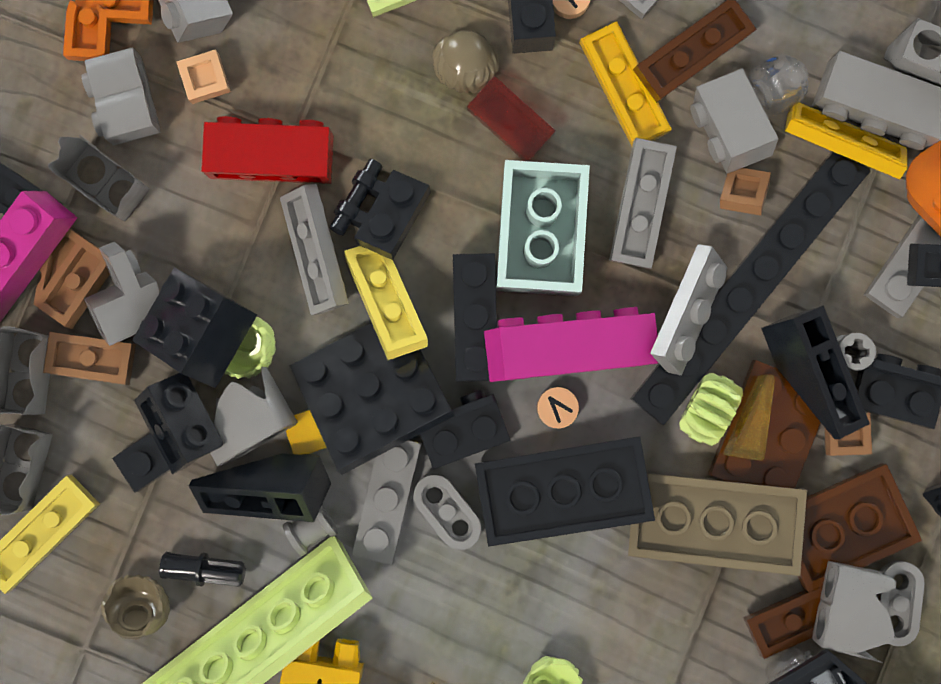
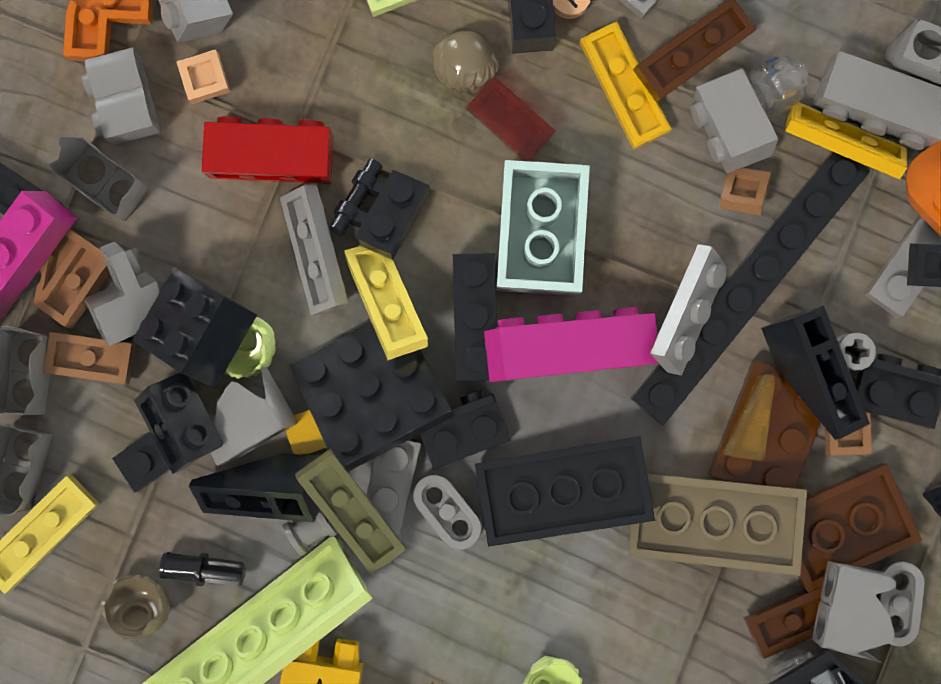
(350, 511): none -> olive plate
(557, 407): light nougat tile -> none
(642, 203): light grey plate -> none
(711, 409): yellowish green gear -> none

